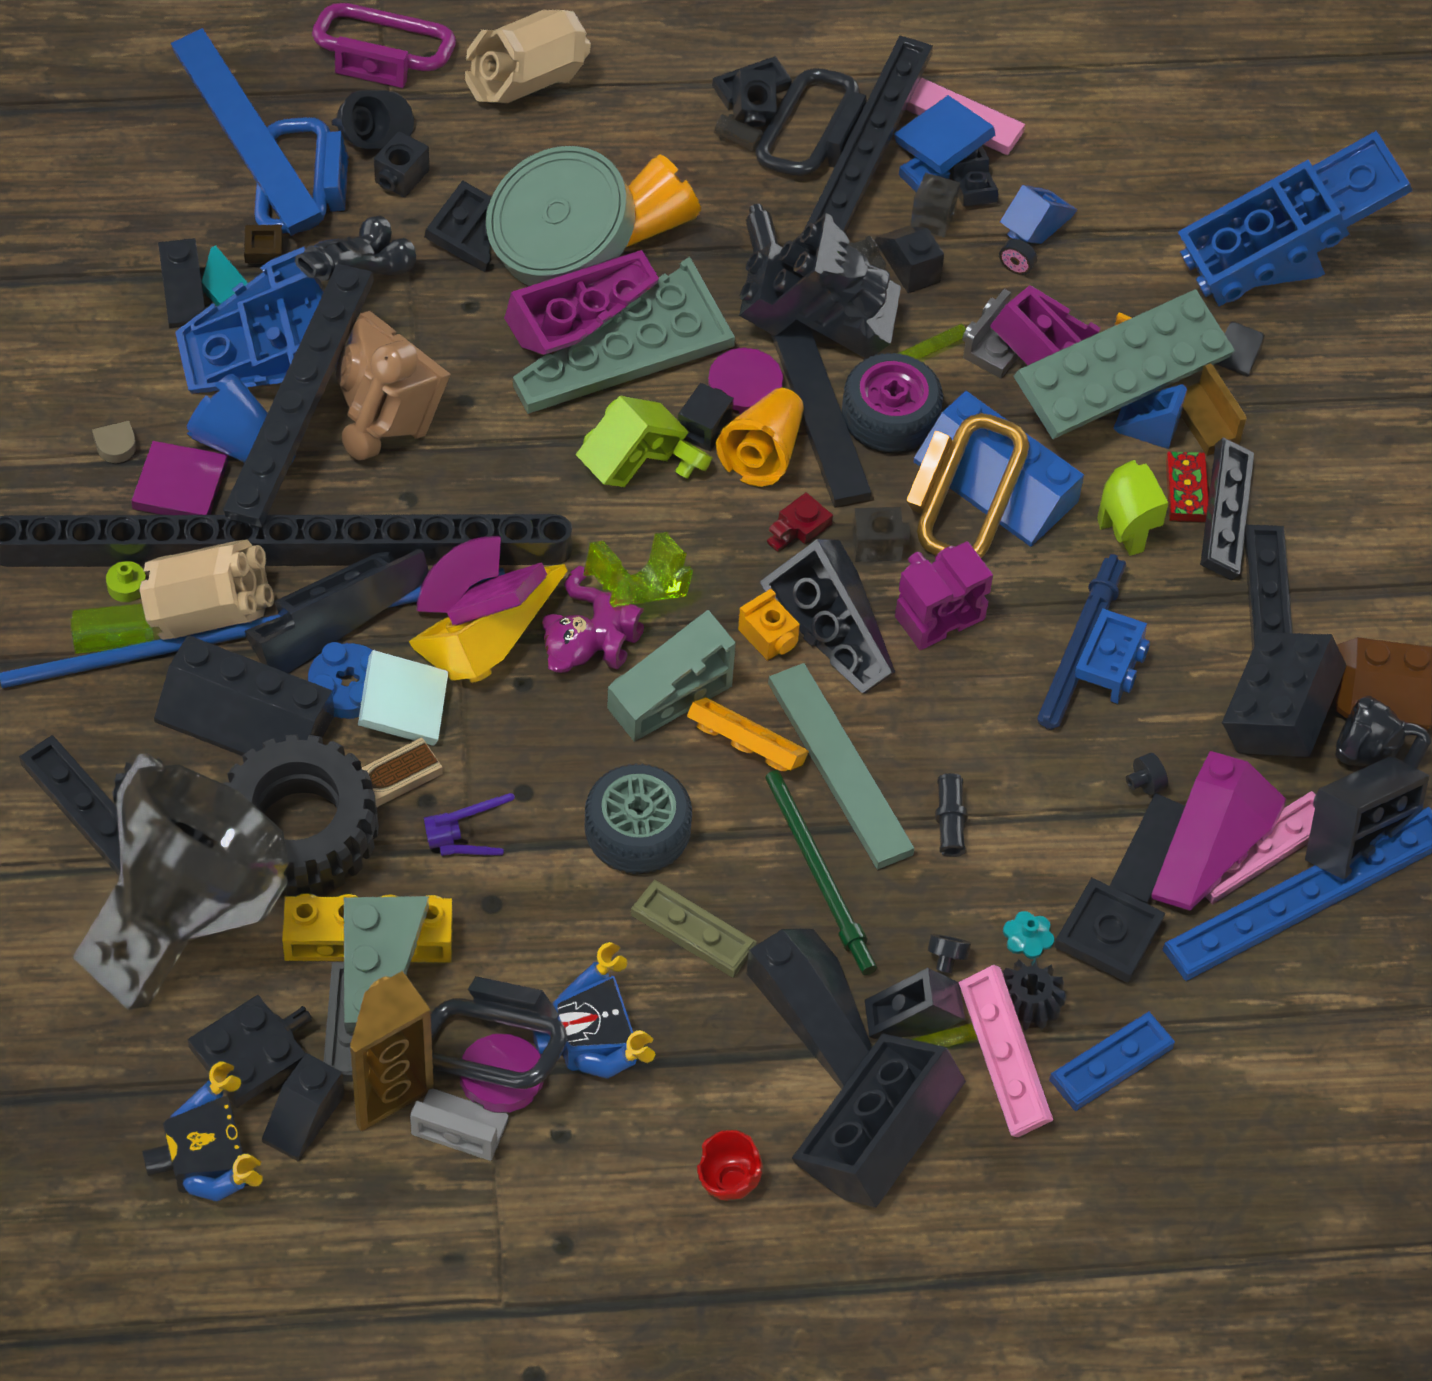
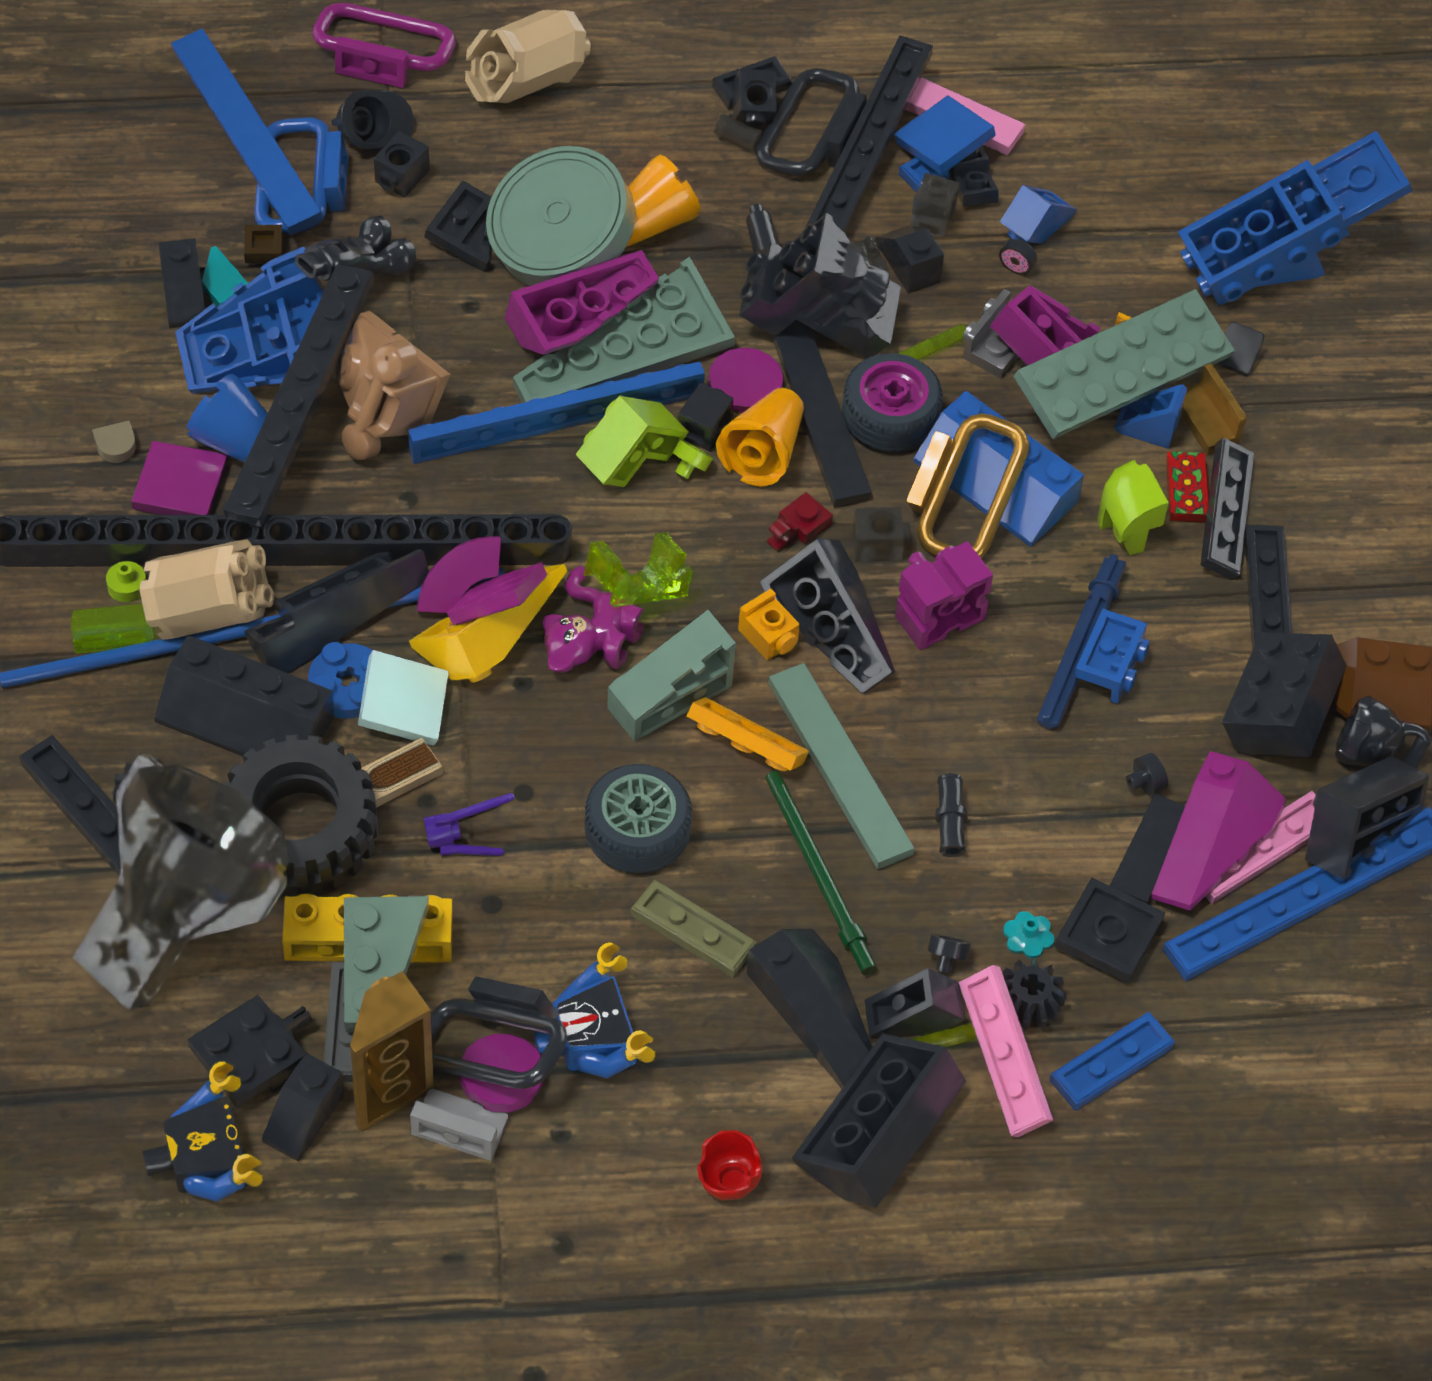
(548, 413): none -> blue plate

